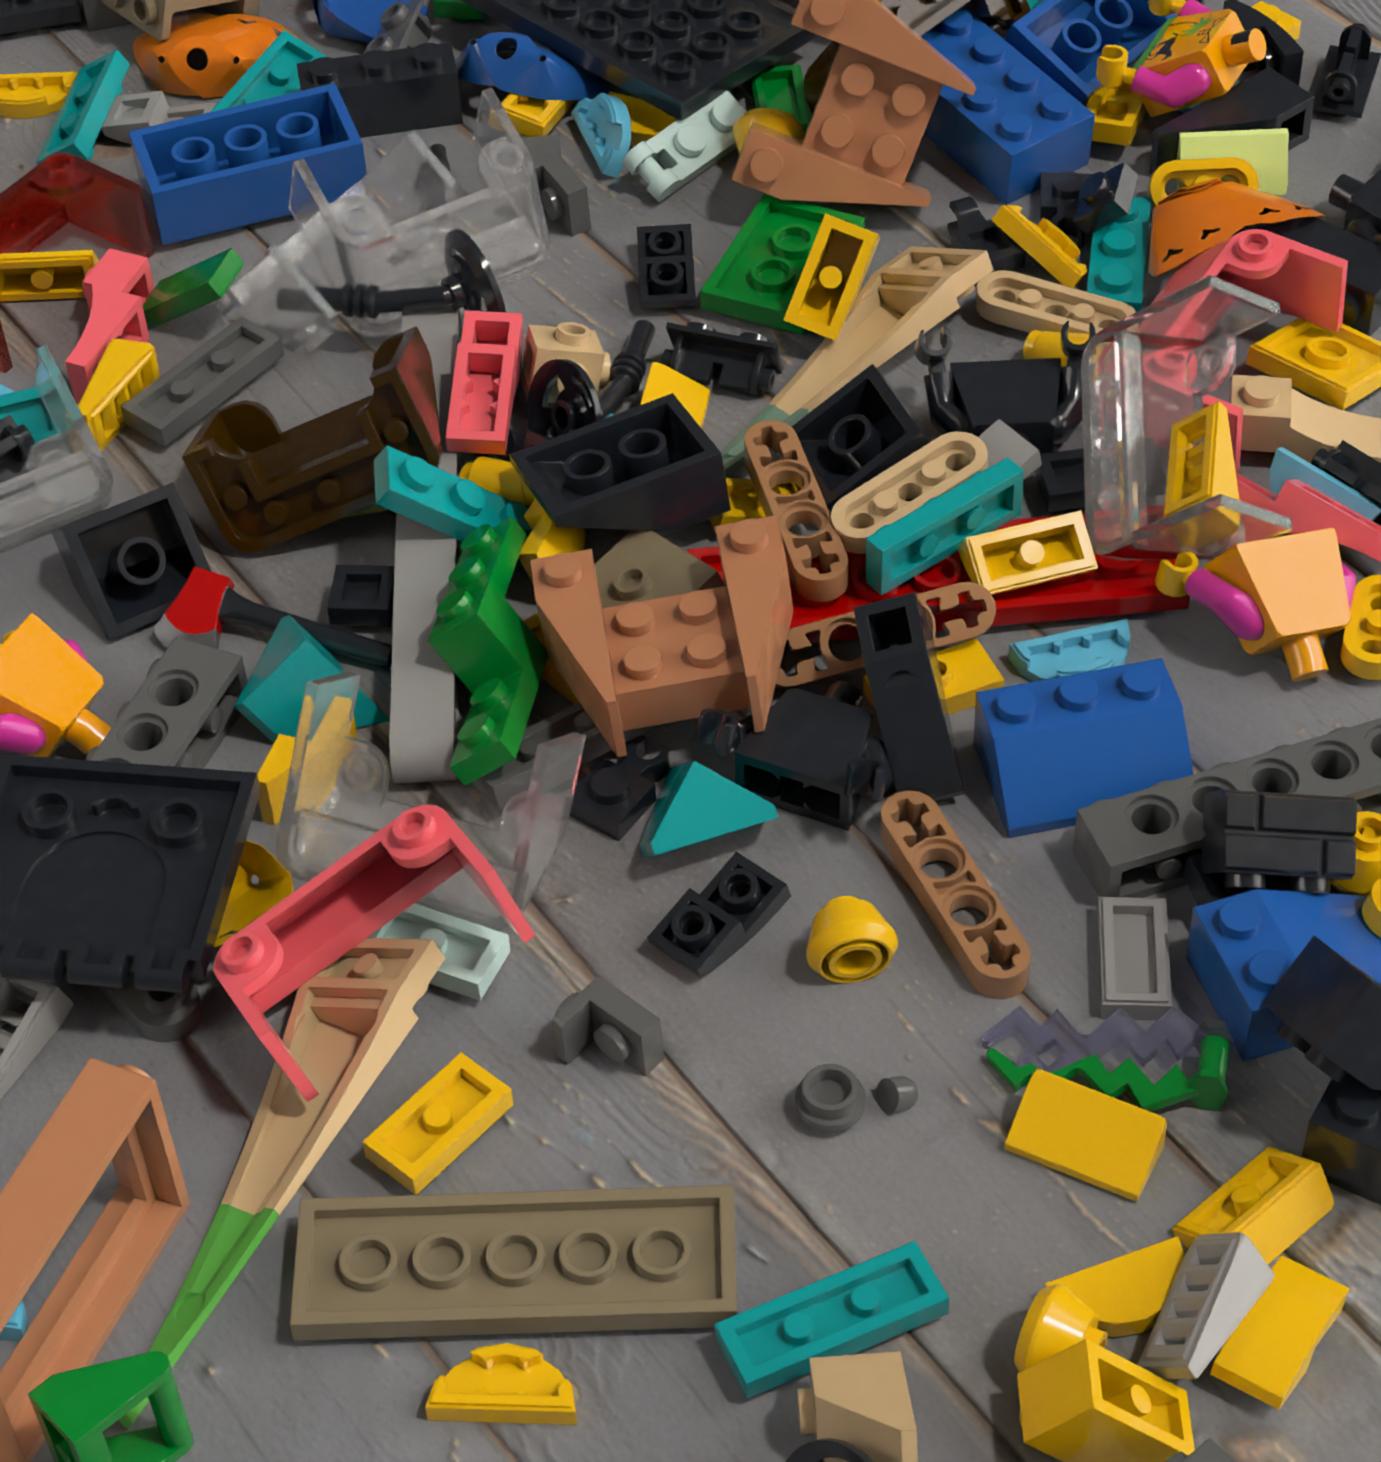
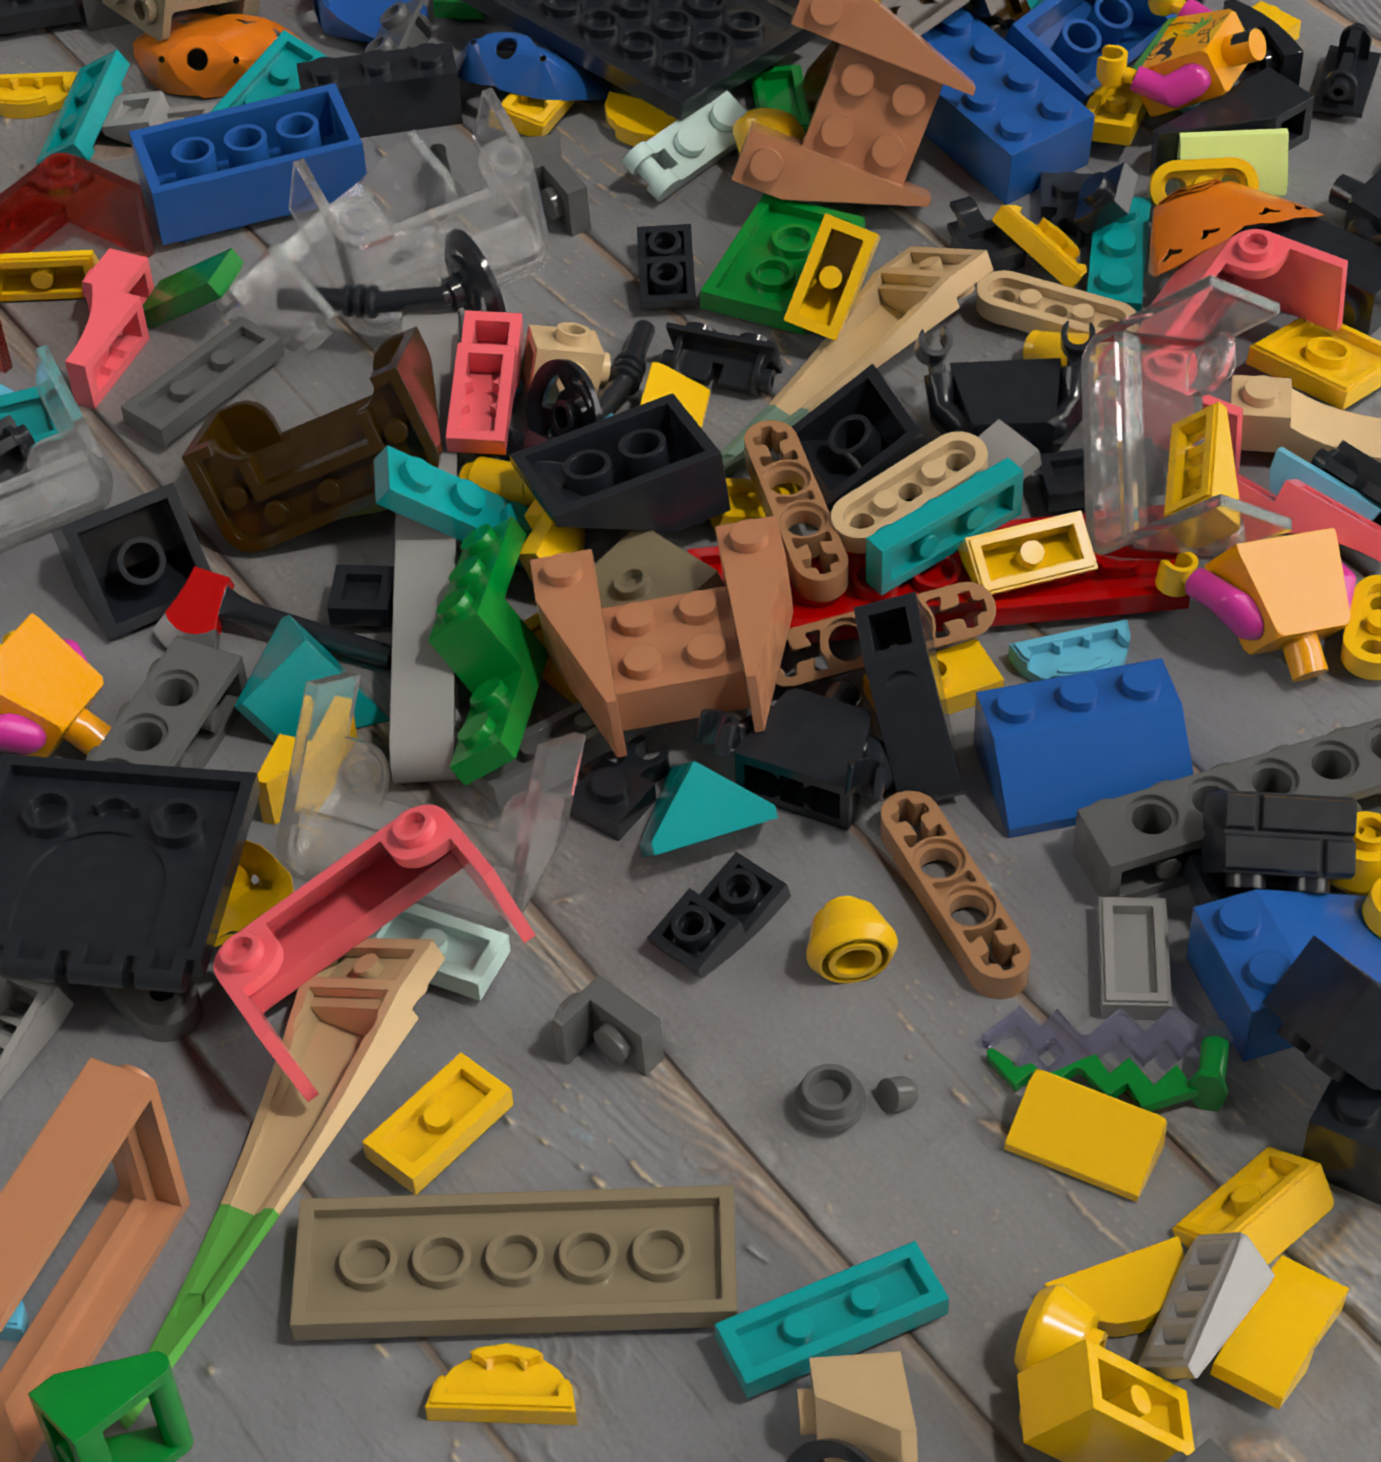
(120, 375): yellow slope -> none
(606, 130): medium azure tile -> none

